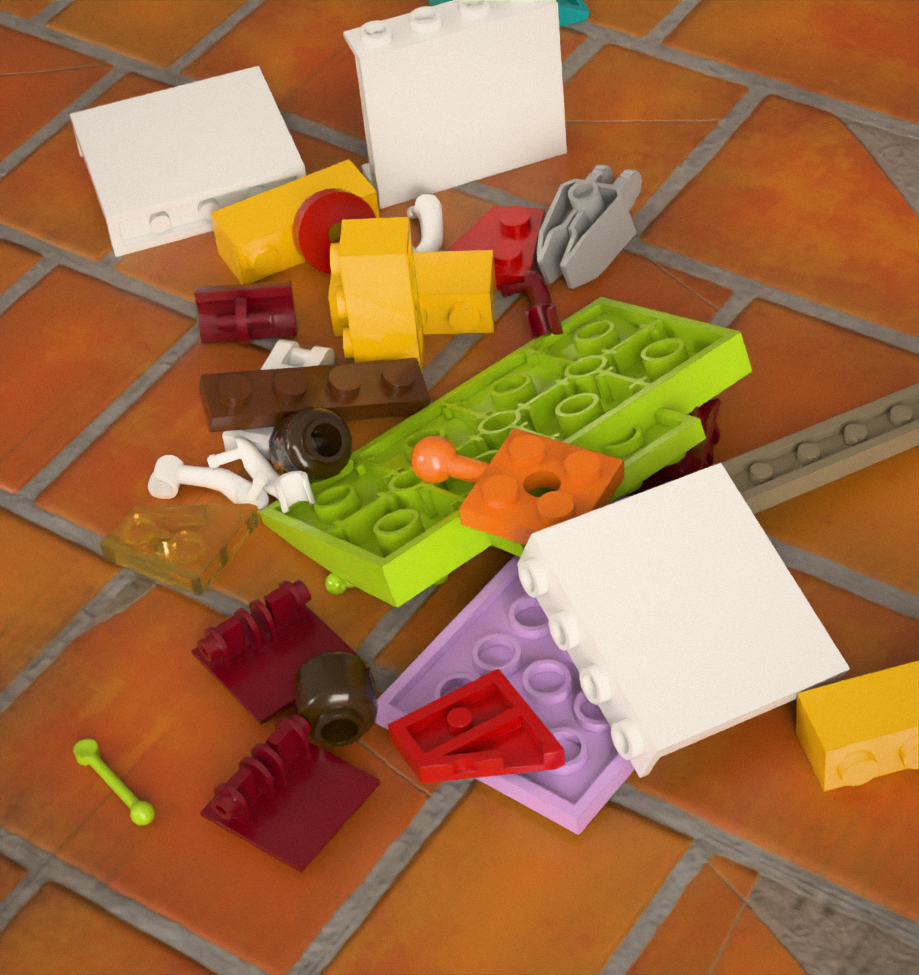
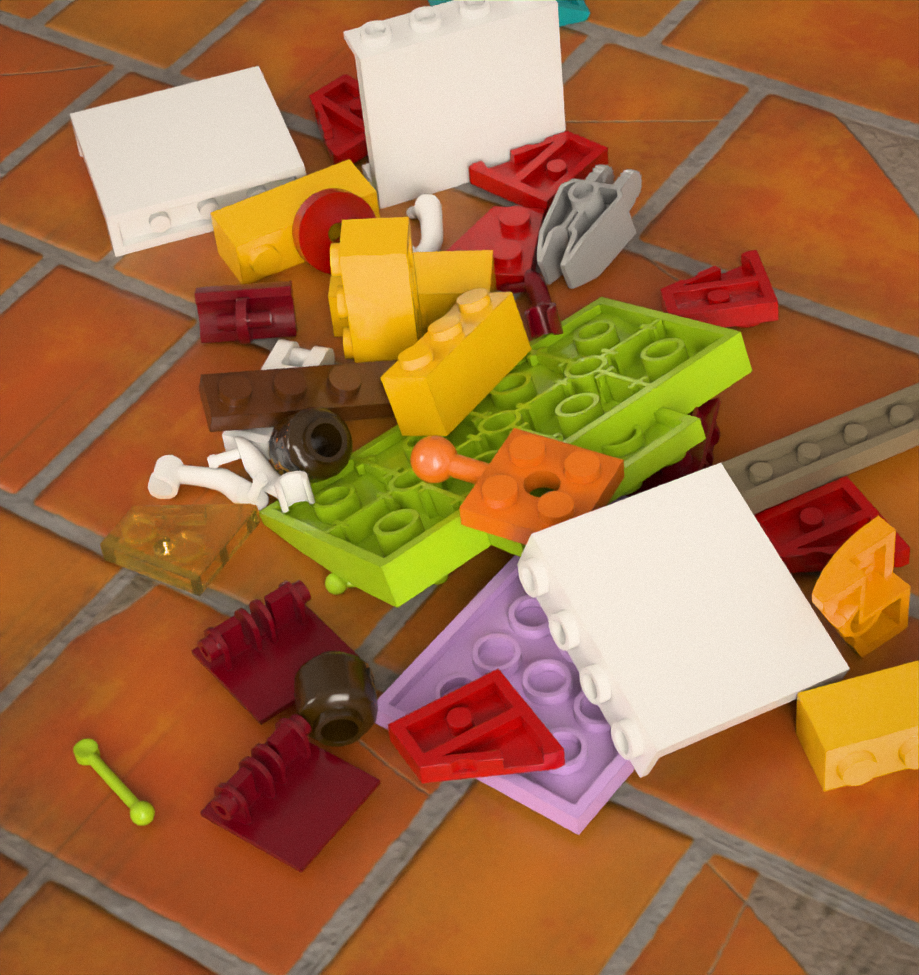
(340, 119): none -> red wing
(456, 363): none -> yellow brick
(540, 169): none -> red wing
(727, 299): none -> red wing
(818, 523): none -> red wing
(862, 592): none -> light orange slope

